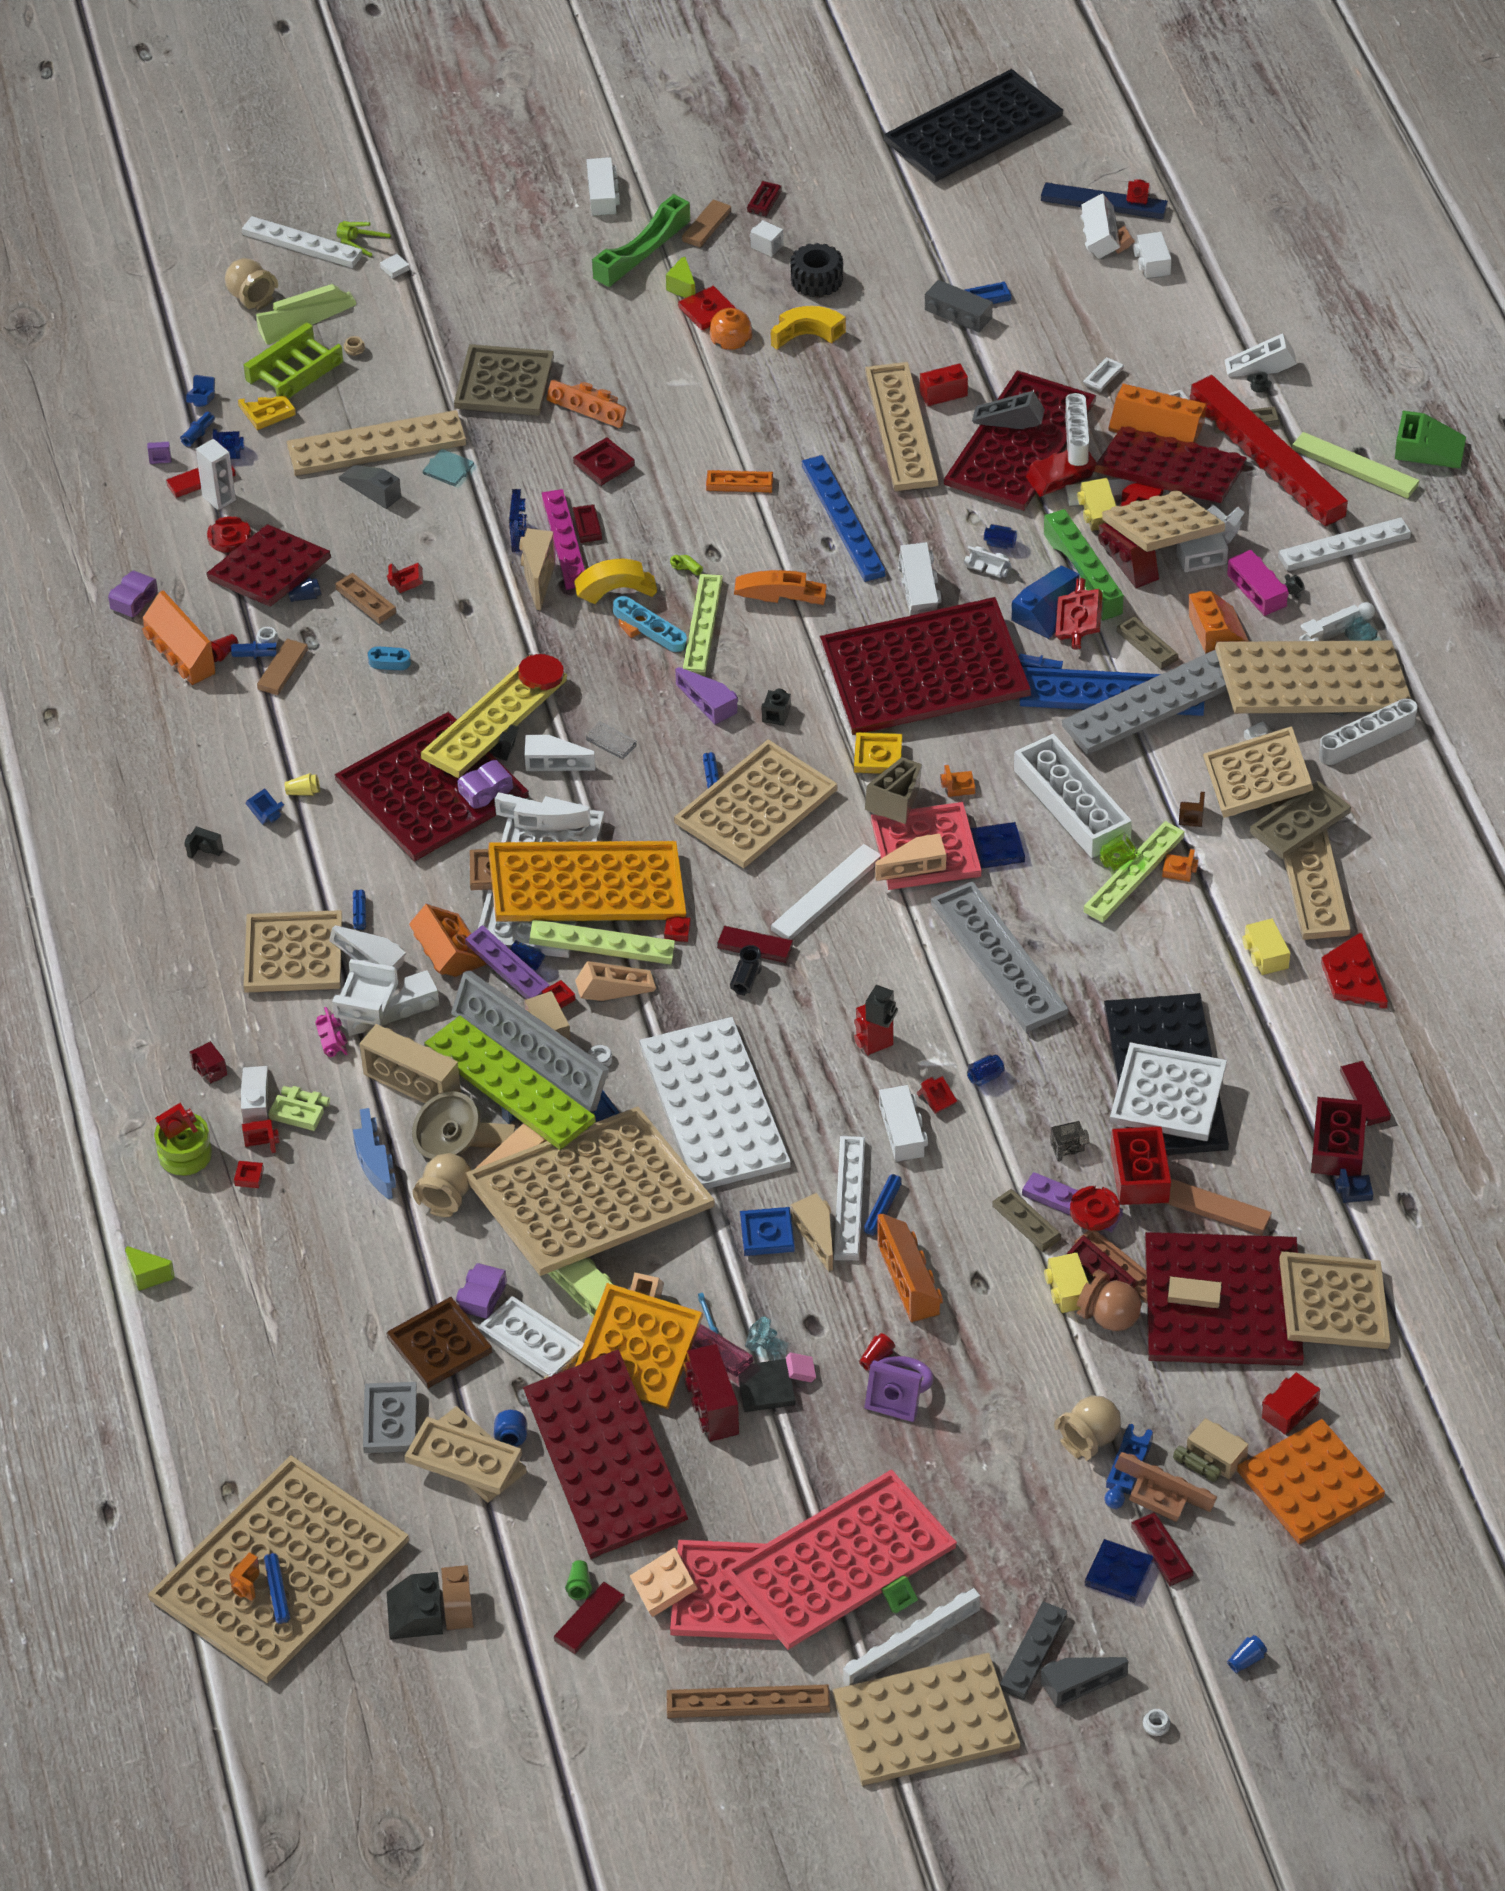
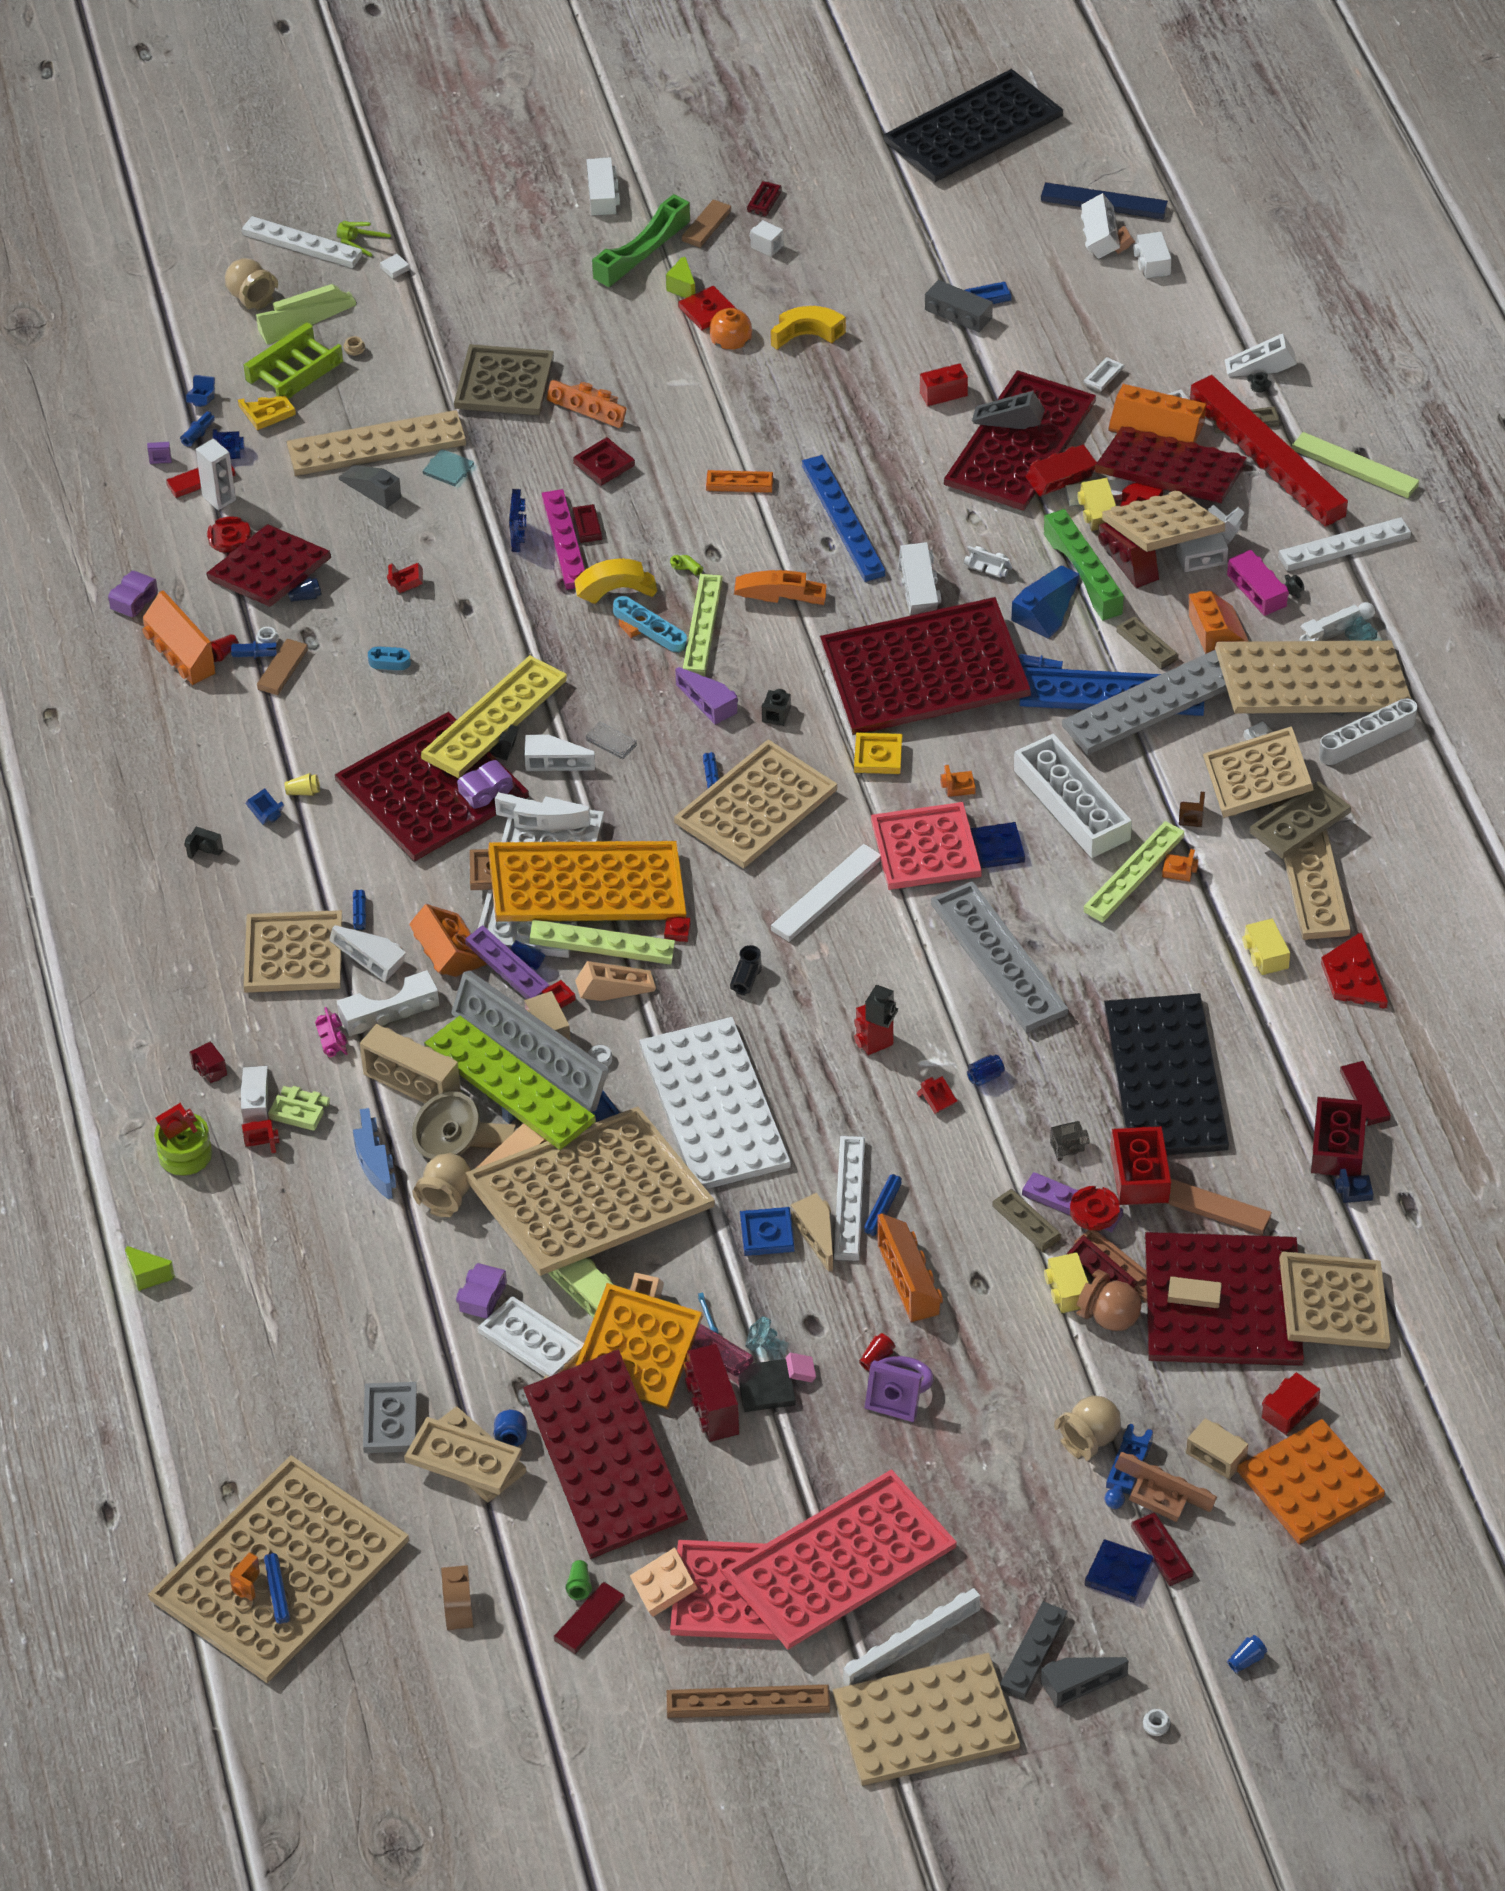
(248, 1174): red plate -> none
(365, 598): medium nougat plate -> none
(366, 992): white panel -> none
(415, 1607): pearl dark grey slope -> none
(439, 1342): reddish brown plate -> none
(538, 562): tan slope -> none
(540, 671): red tile -> none
(770, 946): dark red tile -> none
(816, 269): black tyre -> none
(894, 790): dark tan wedge -> none
(899, 1594): bright green plate -> none
(901, 426): tan plate -> none
(902, 1123): white brick -> none
(916, 857): light nougat slope -> none
(1000, 536): clear blue brick -> none
(1077, 429): white beam -> none
(1079, 614): red plate -> none
(1123, 846): clear neon green brick -> none
(1138, 191): red bracket -> none
(1168, 1091): white plate -> none
(1197, 1463): olive axle -> none
(1428, 441): bright green slope -> none

